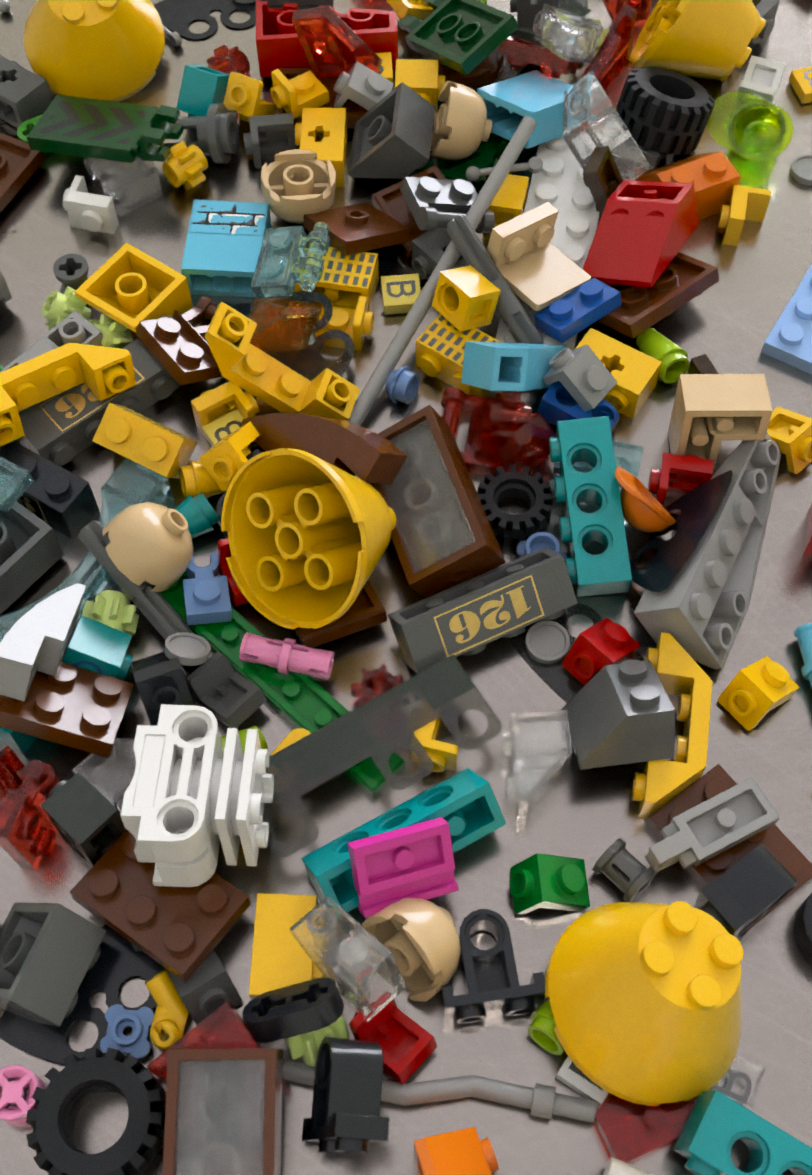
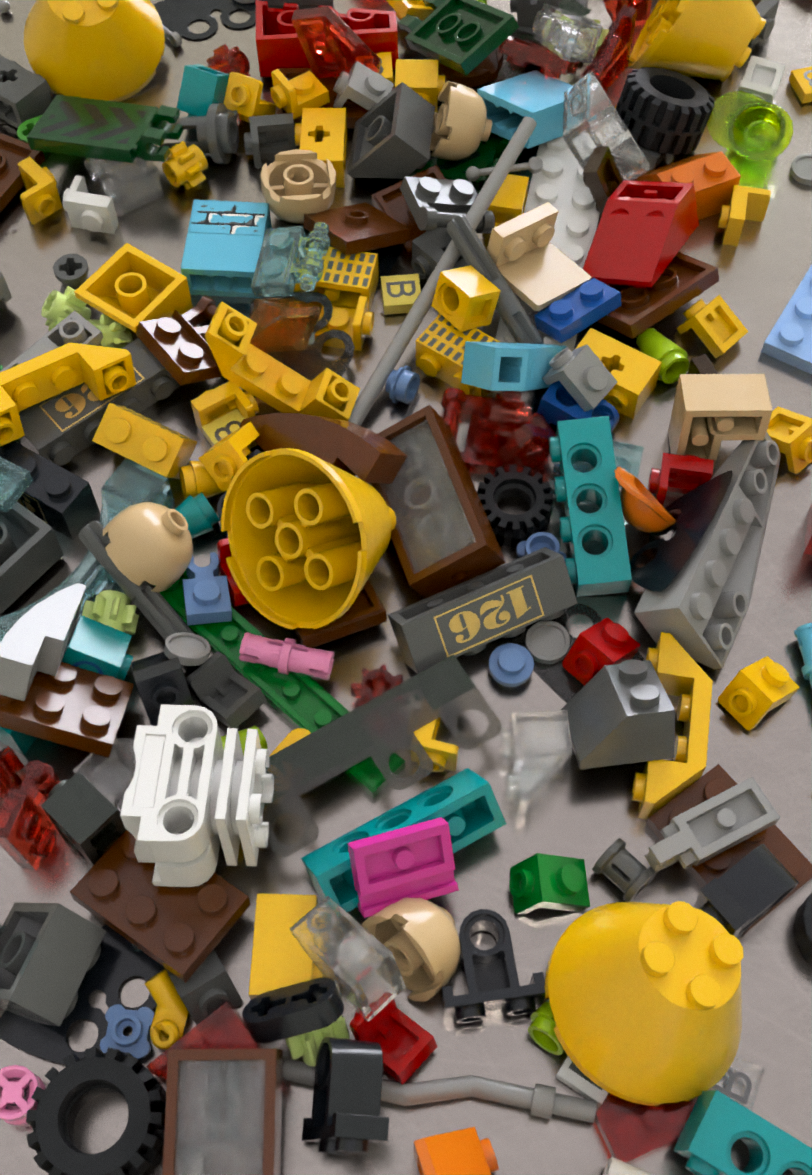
(41, 193): none -> yellow bracket
(511, 664): none -> medium blue plate
(714, 325): none -> yellow bracket

